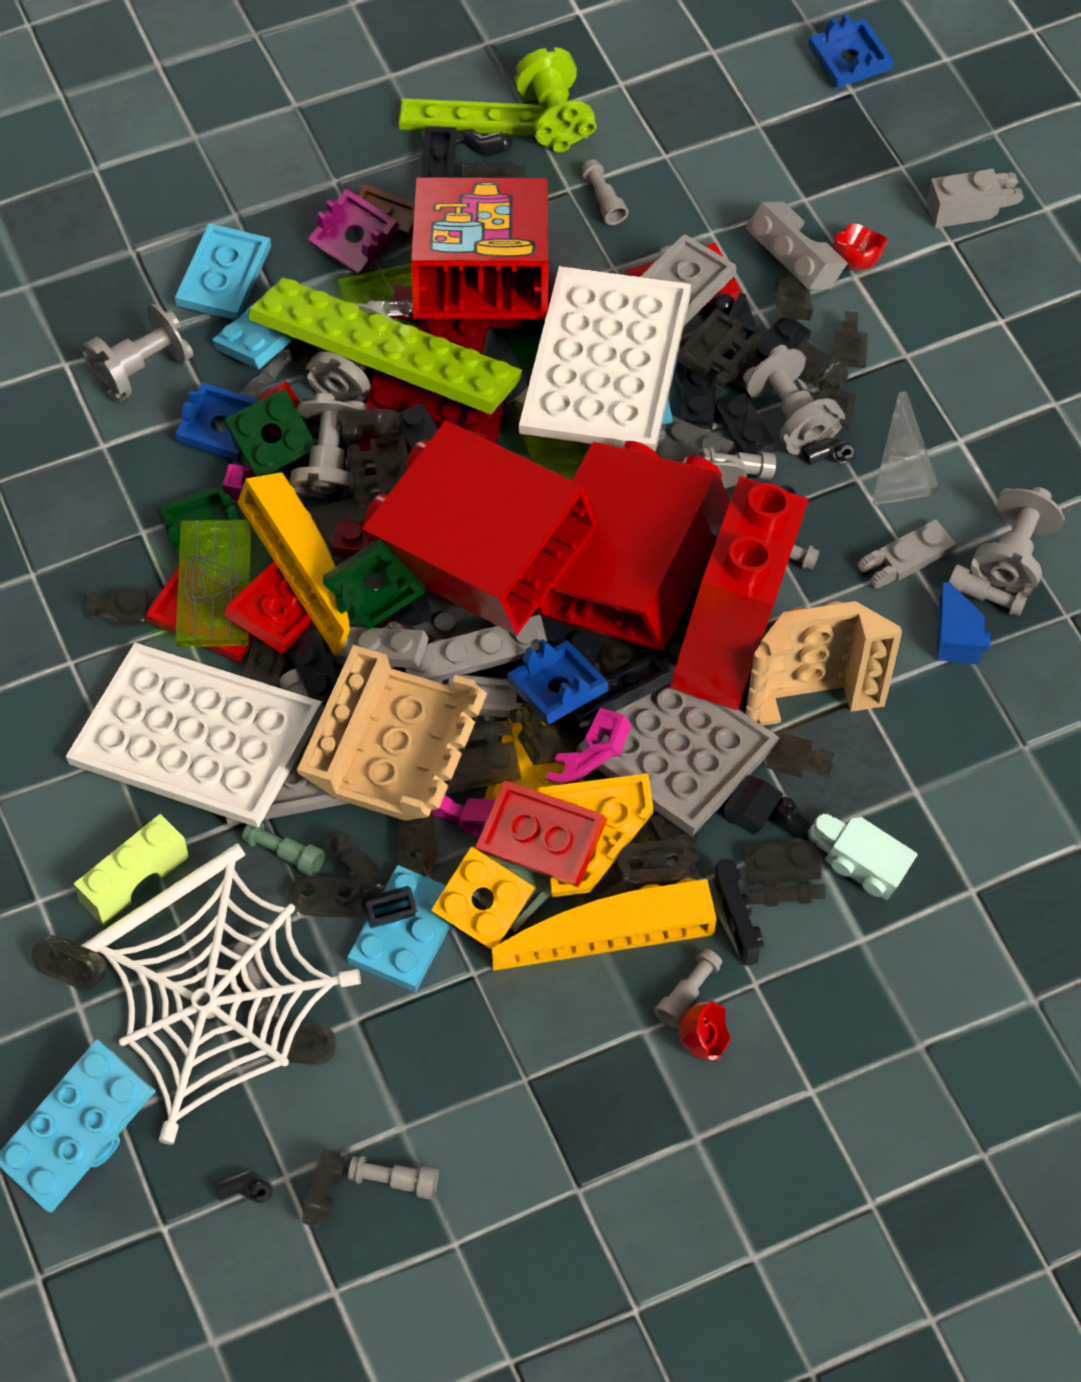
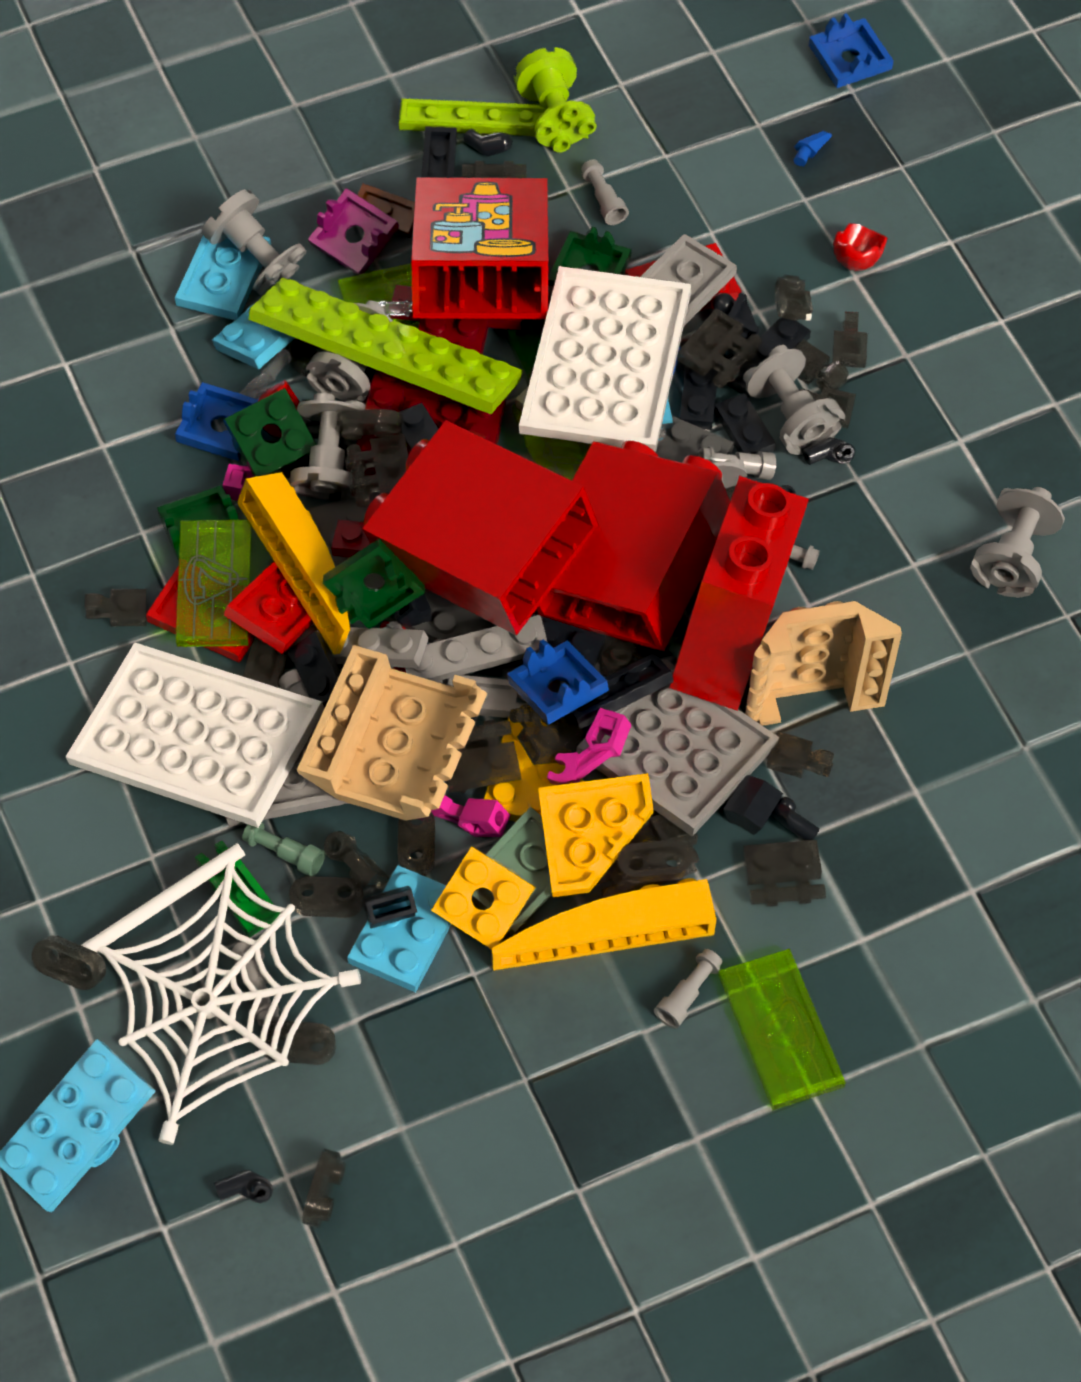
(109, 885): yellowish green arch -> none
(127, 357): light grey piece -> none
(237, 895): none -> green hinge
(246, 234): none -> light grey piece
(418, 1181): light grey piece -> none
(541, 833): plate -> none
(591, 250): none -> dark green piece
(704, 1031): red hair -> none
(737, 912): black hinge -> none
(781, 1029): none -> clear neon green tile
(809, 146): none -> blue bar
(809, 261): light grey arch -> none
(863, 853): light aqua hinge -> none
(905, 462): clear wing -> none
(908, 554): light grey hinge -> none
(960, 628): blue slope -> none
(971, 196): light grey hinge -> none
(982, 589): light grey piece -> none

